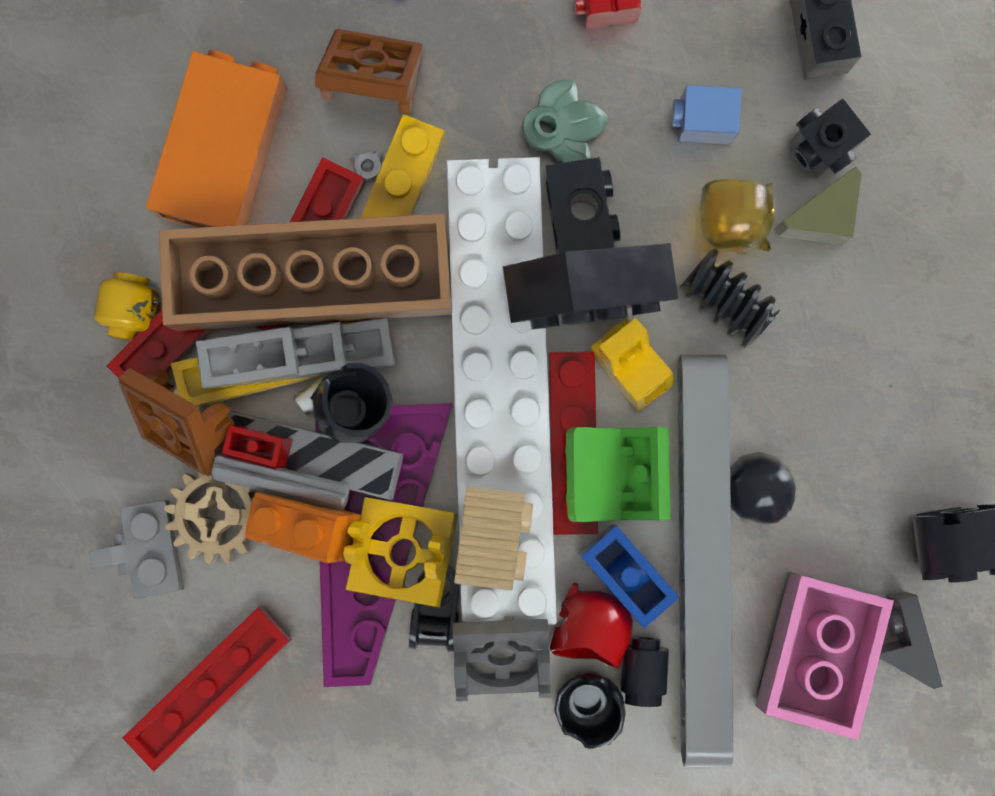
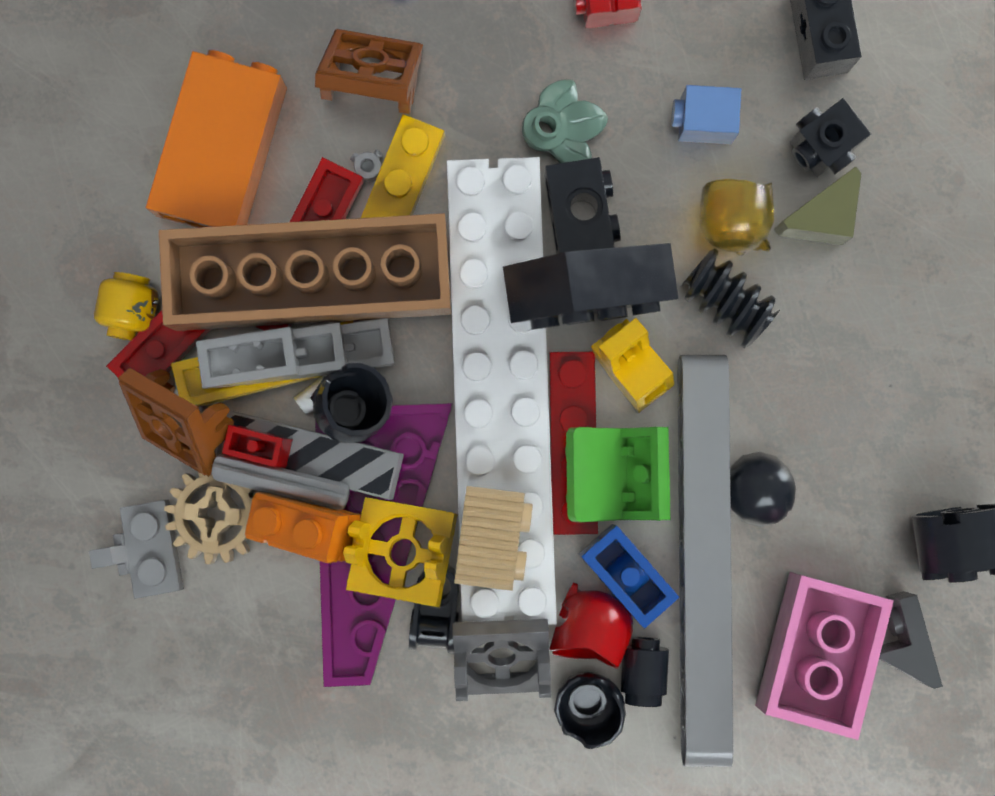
(206, 688): red plate -> none

